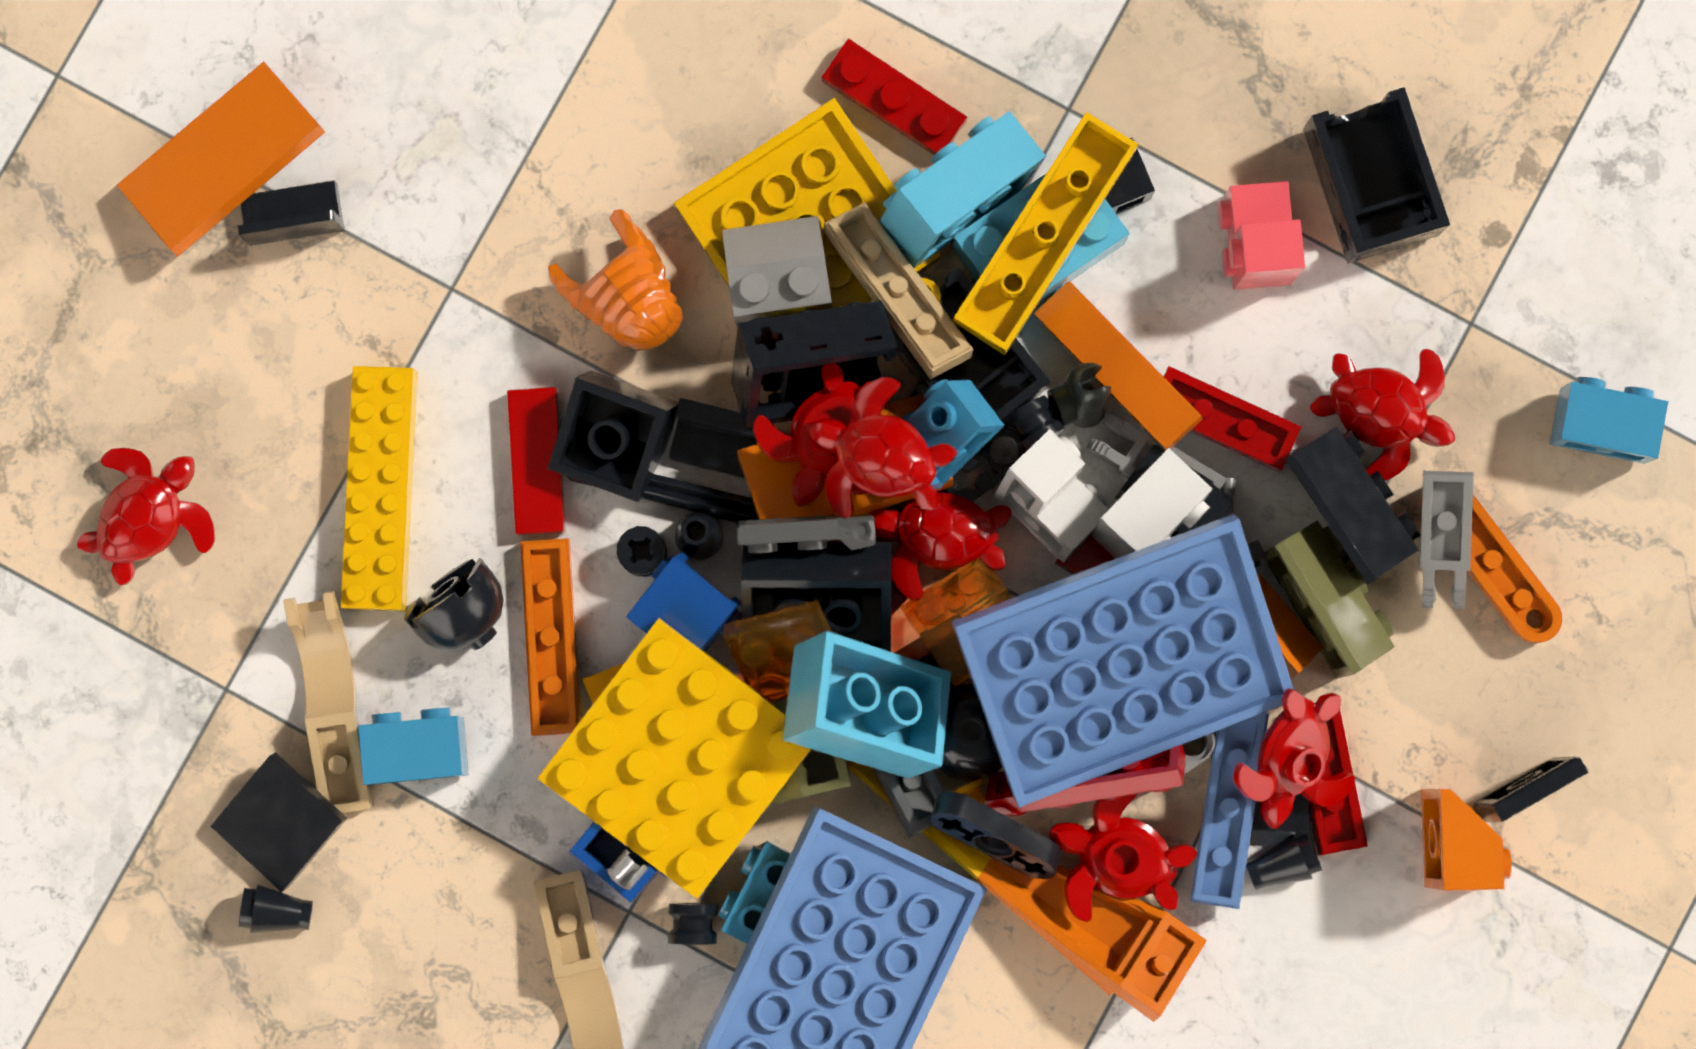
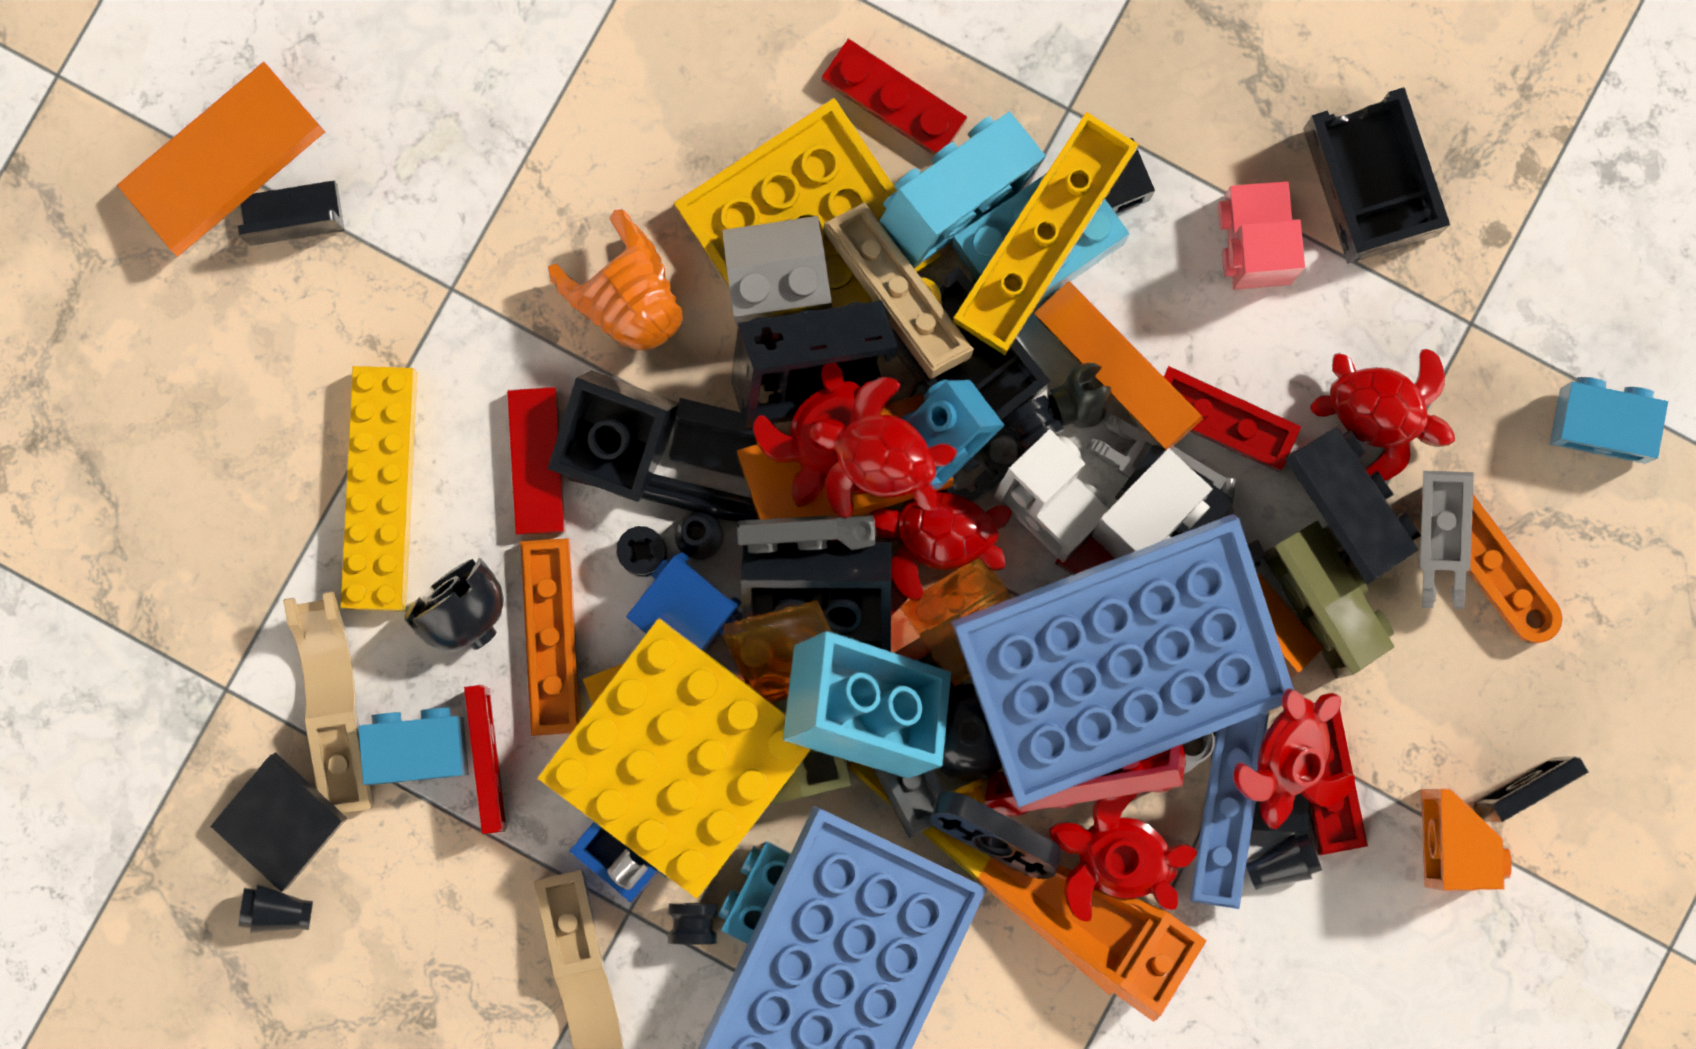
(145, 513): red animal -> none
(485, 759): none -> red tile

